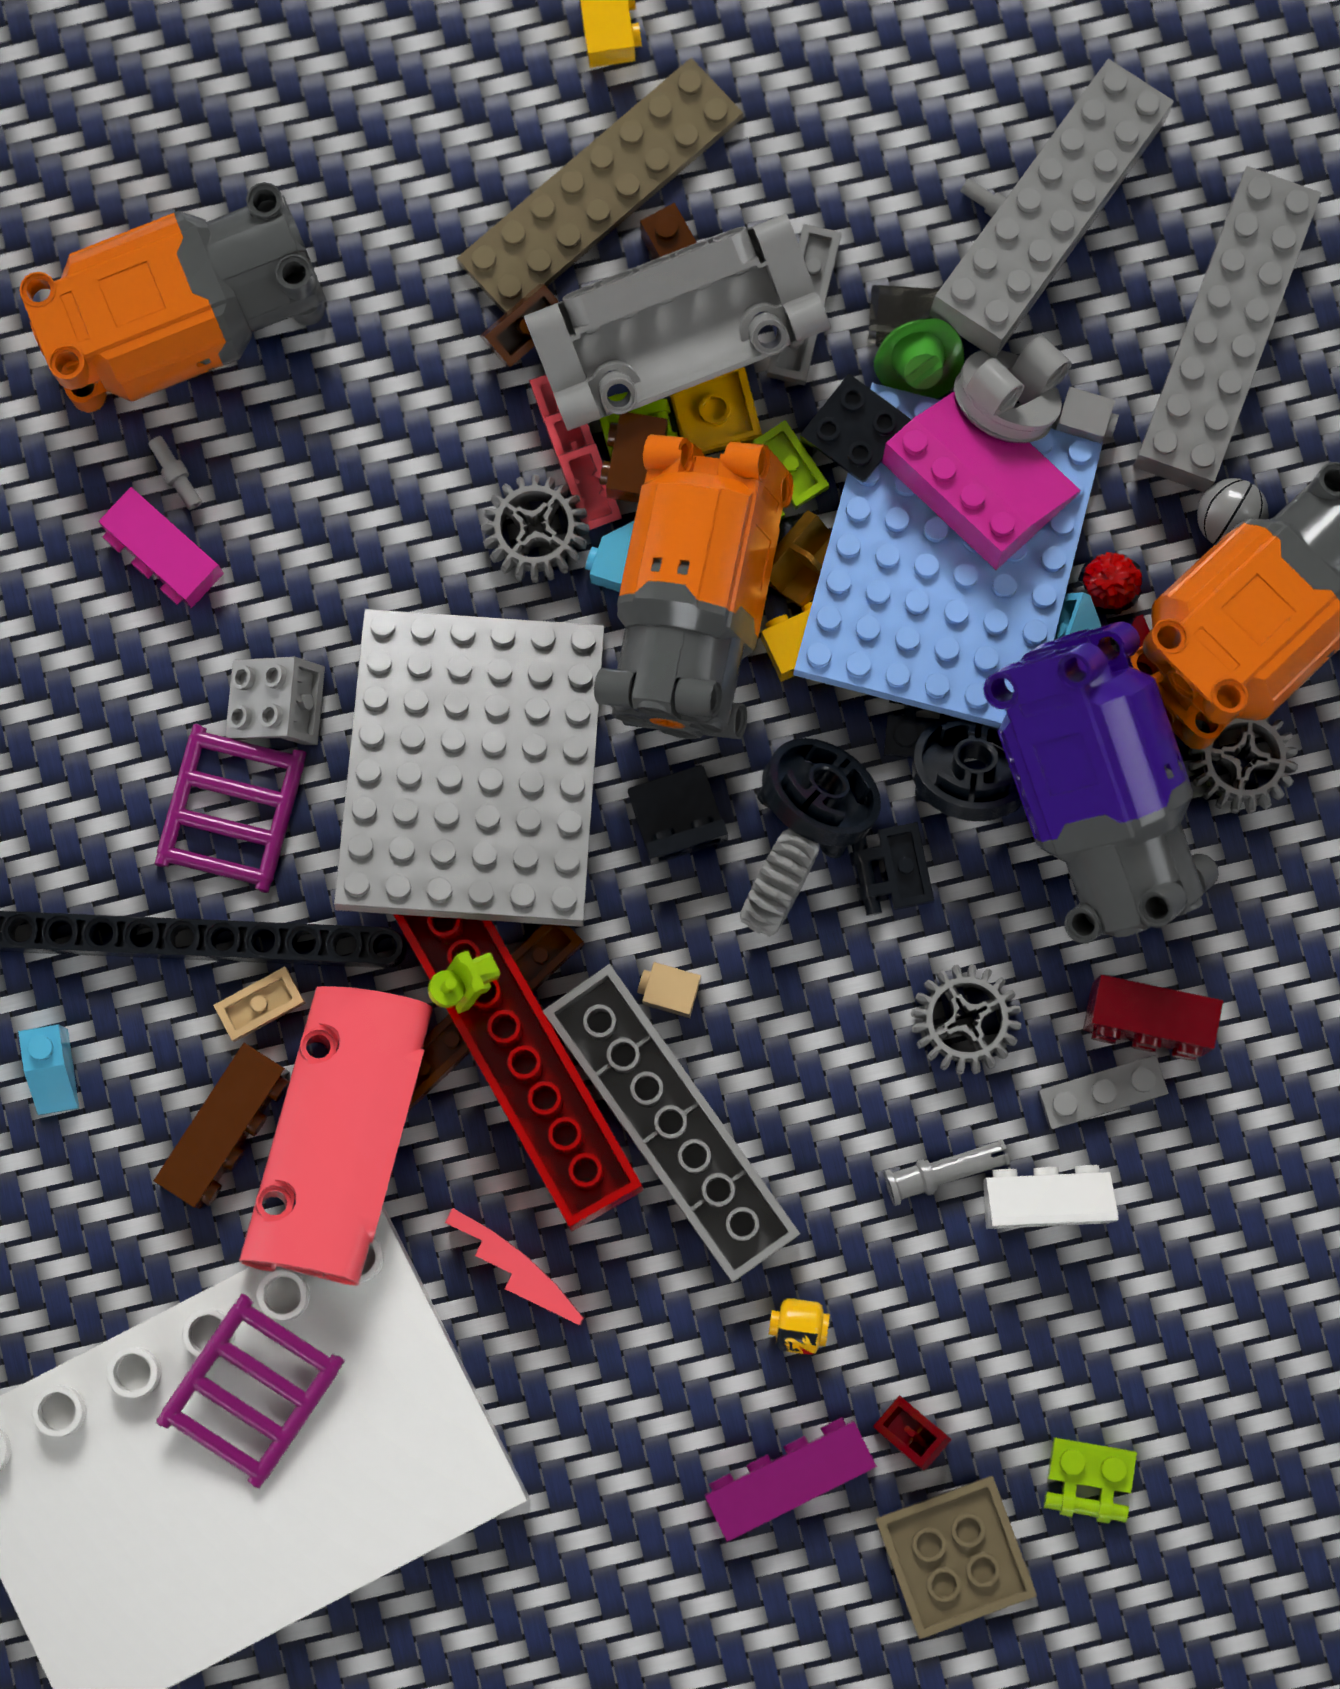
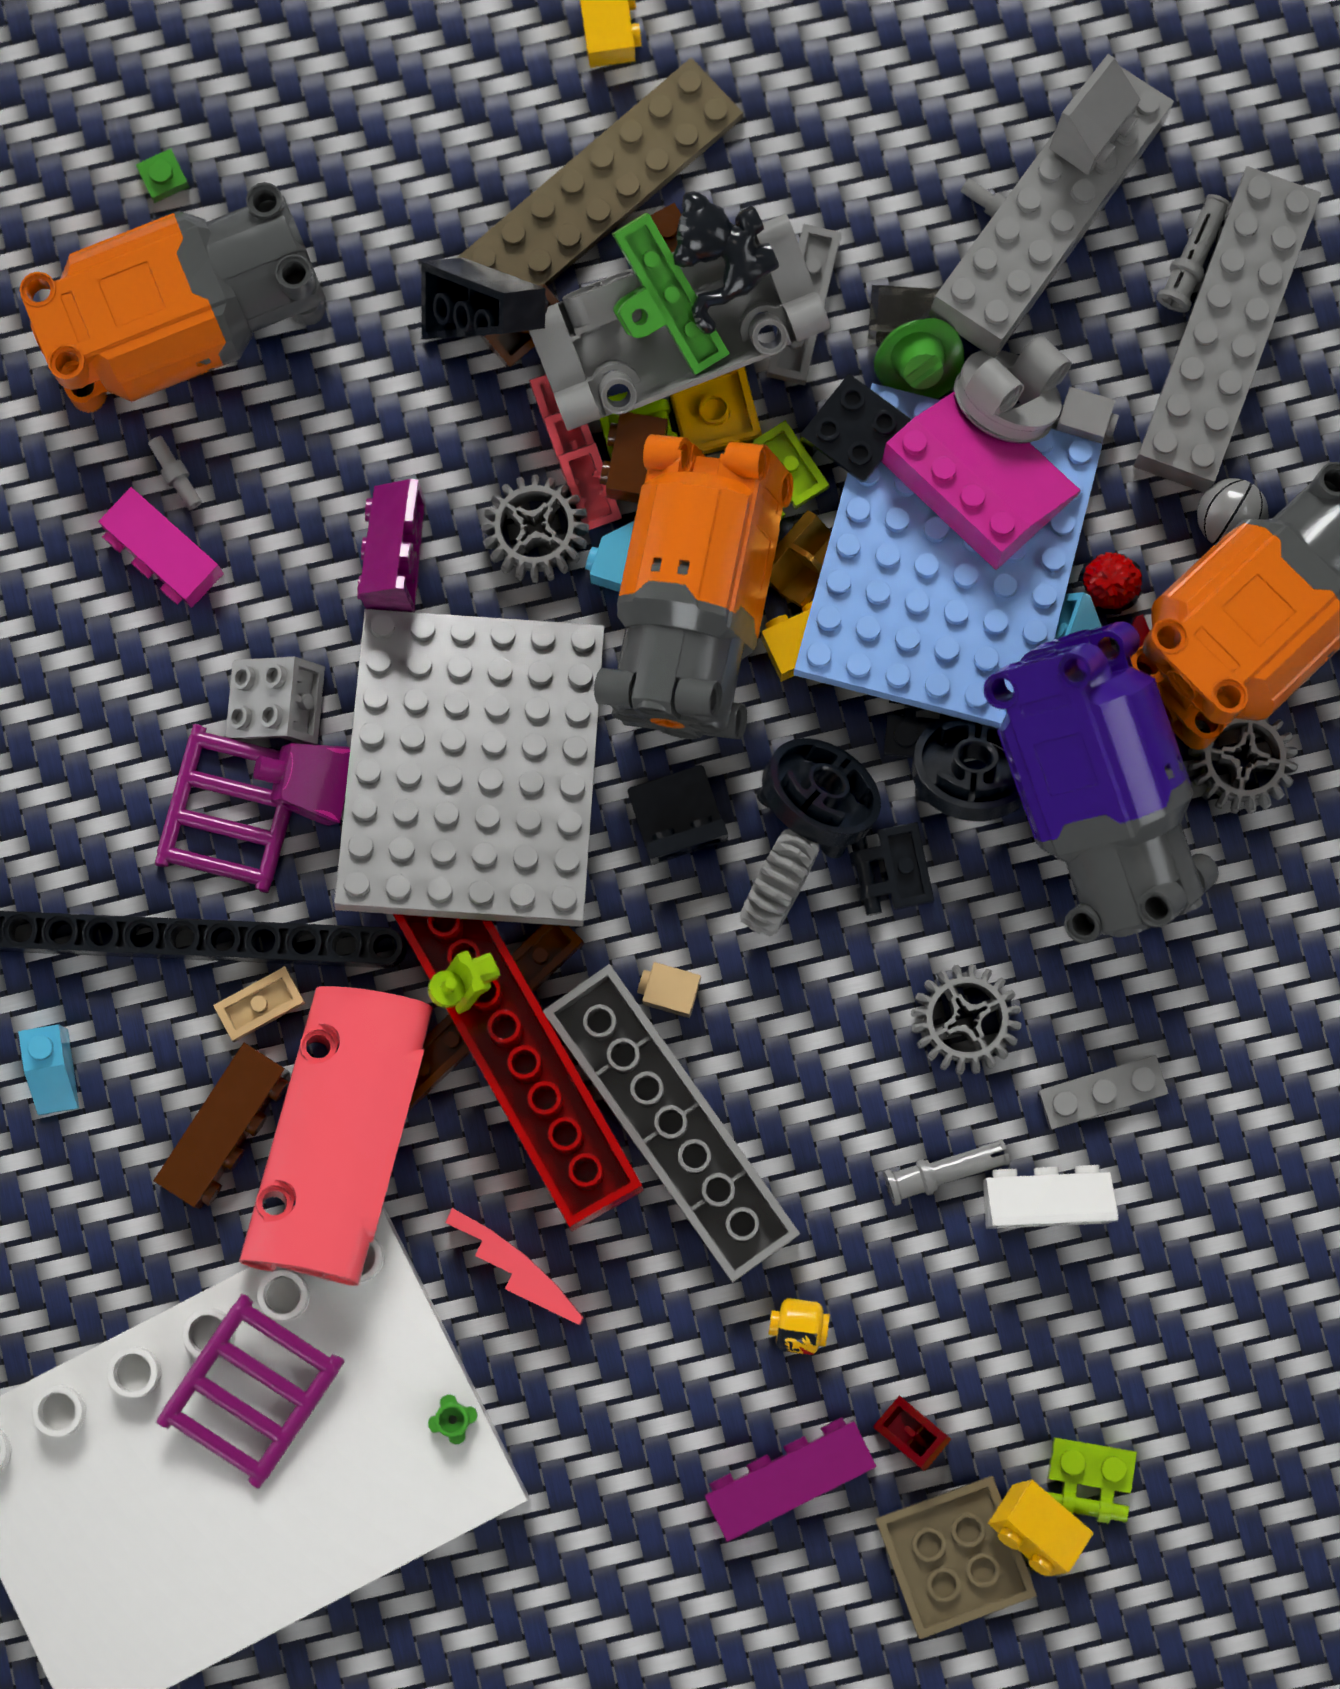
(162, 175): none -> bright green plate
(308, 780): none -> magenta torso
(392, 546): none -> magenta wedge
(464, 1415): none -> bright green plate
(477, 300): none -> black wedge
(663, 297): none -> bright green plate
(708, 234): none -> black animal
(1040, 1529): none -> yellow brick
(1096, 117): none -> light grey slope
(1152, 1017): dark red brick -> none
(1188, 268): none -> light grey pin

